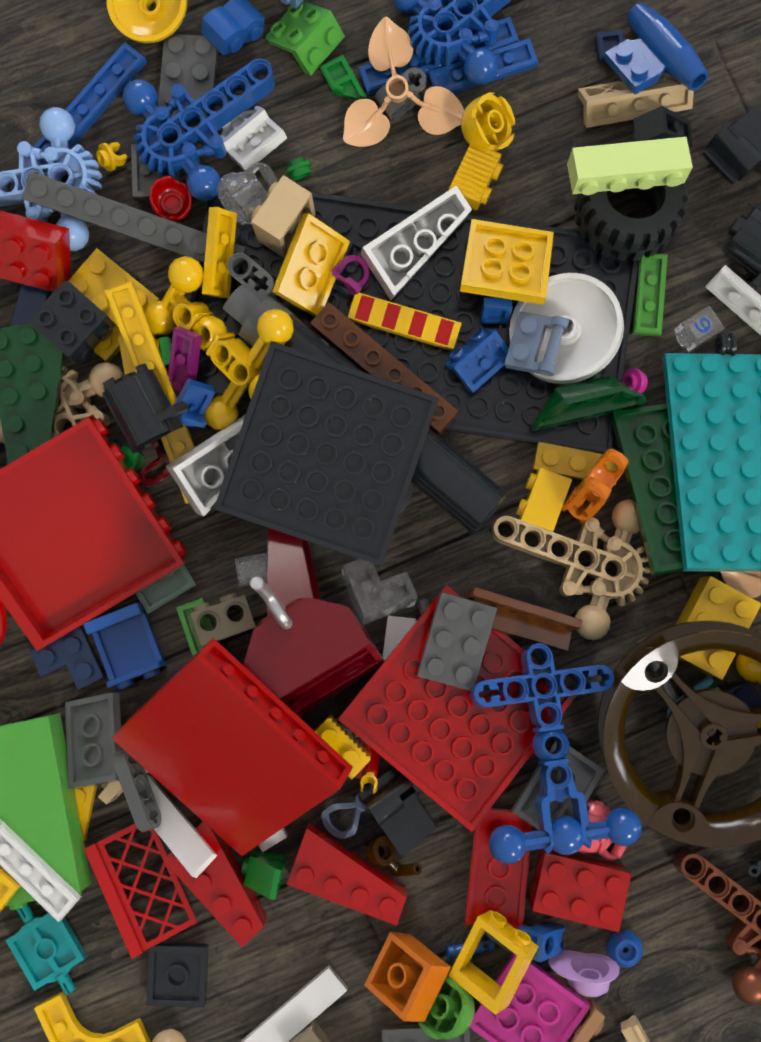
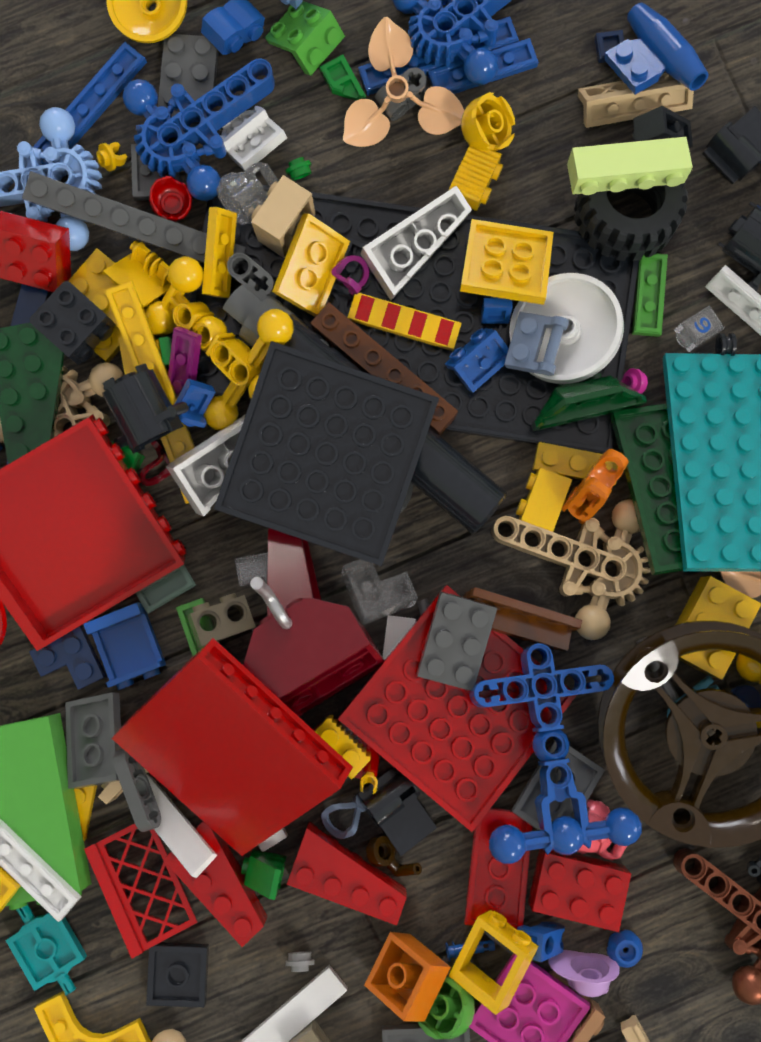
(145, 271): none -> yellow hinge
(299, 961): none -> light grey plate

